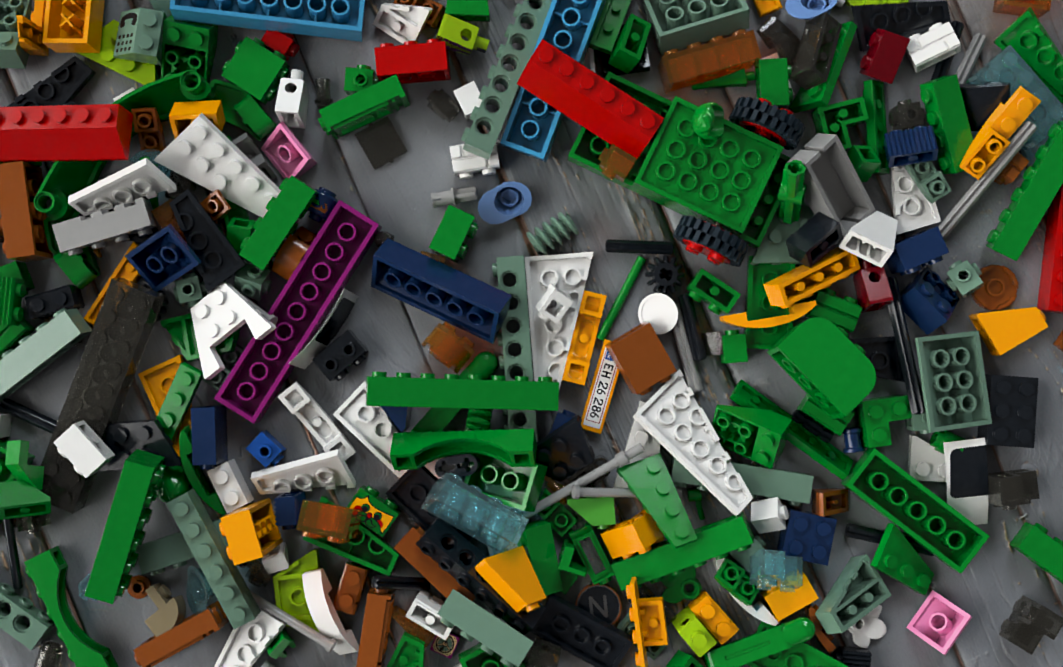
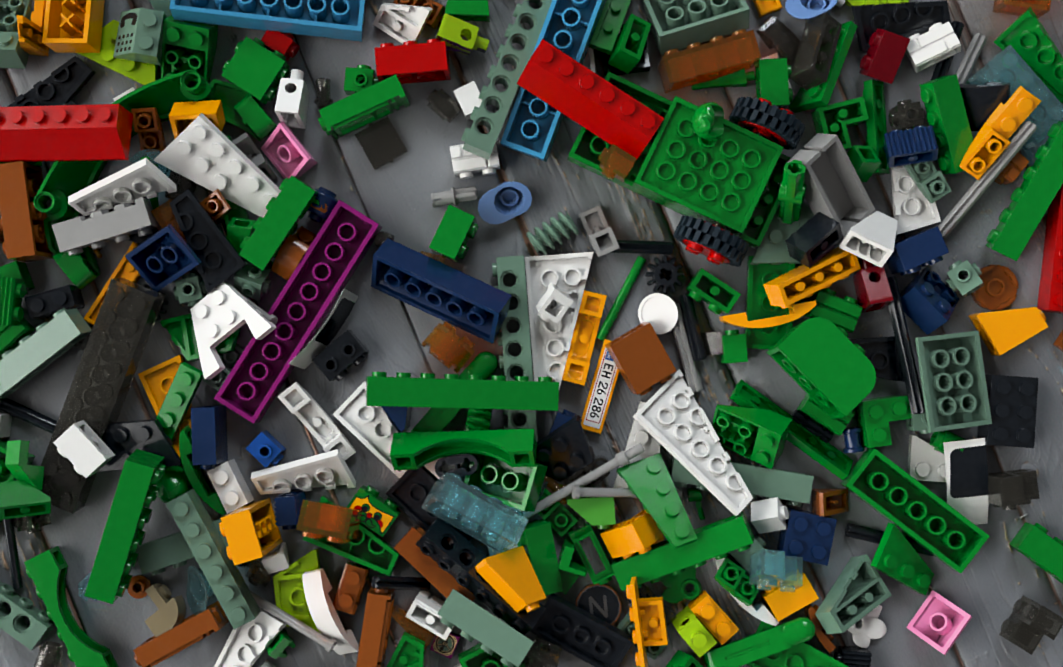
(598, 231): none -> light grey slope

